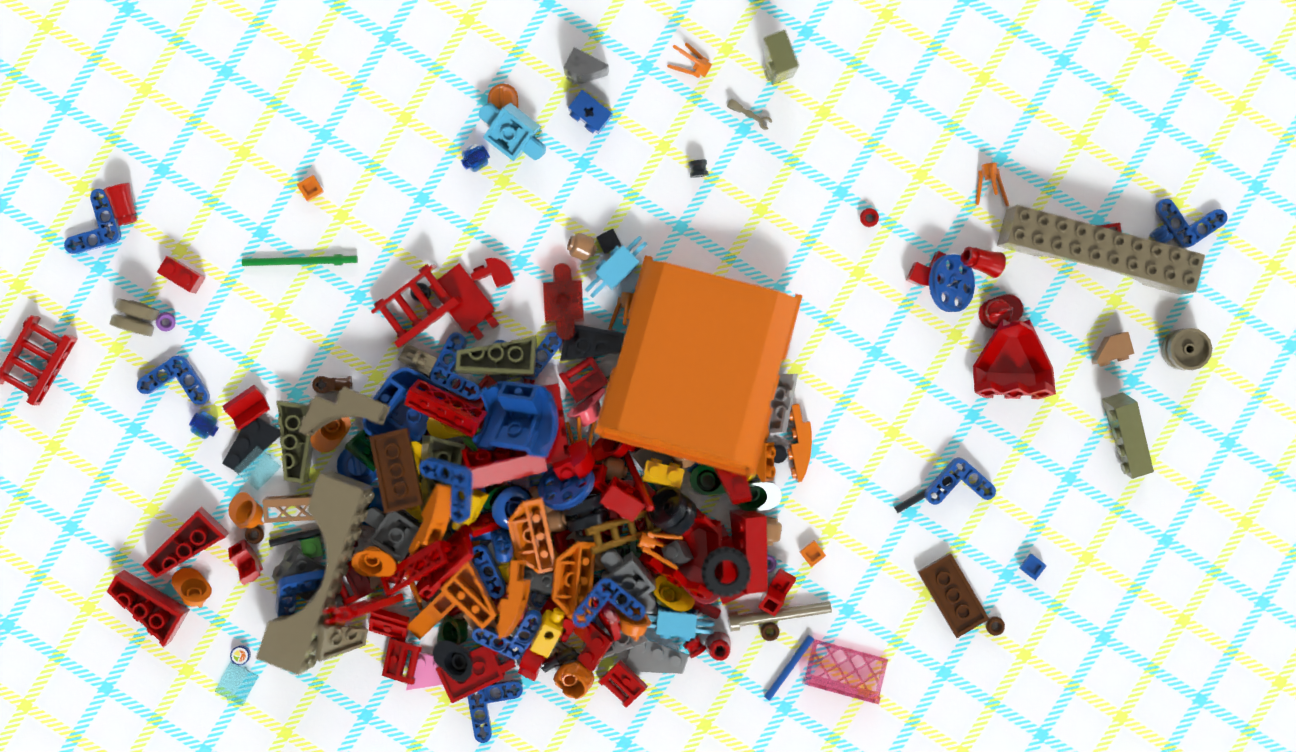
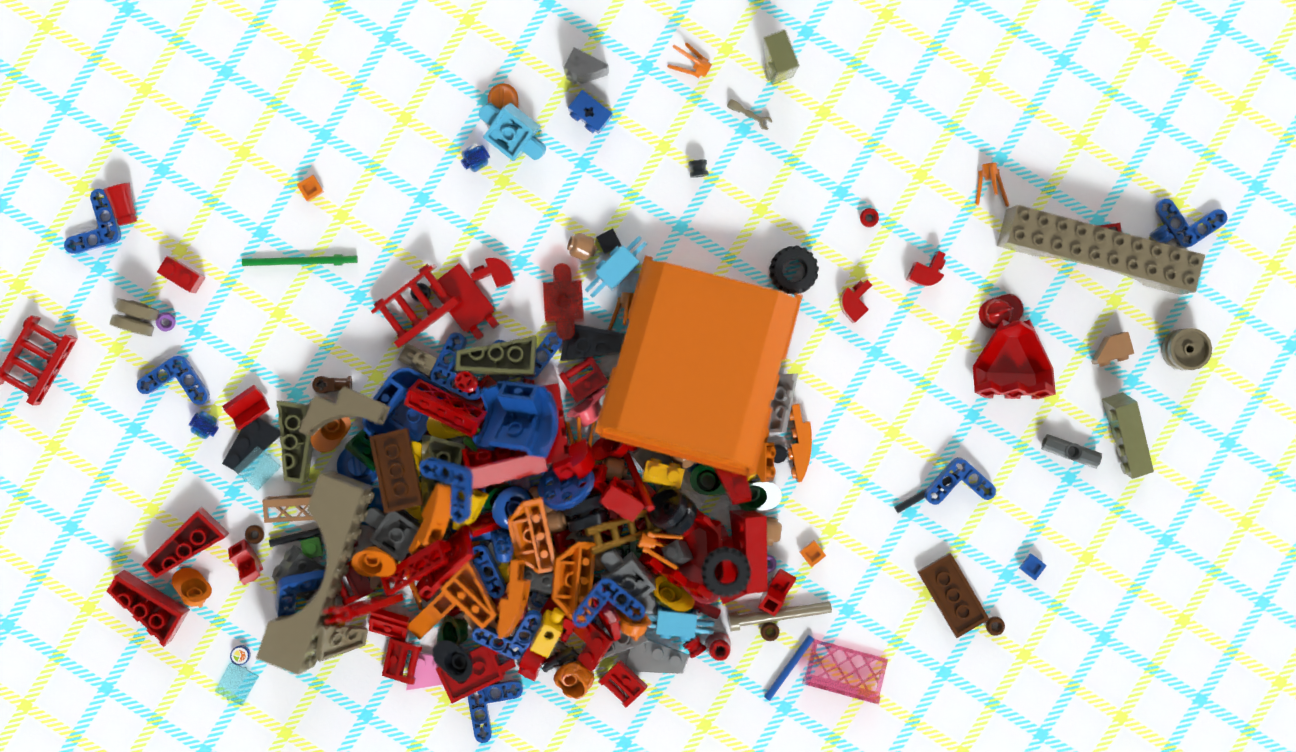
(245, 511): orange piece -> none
(462, 380): none -> red wheel
(805, 258): none -> black tyre
(850, 303): none -> red brick
(956, 288): blue wedge -> none
(985, 261): red plant -> none
(1082, 454): none -> dark grey piece

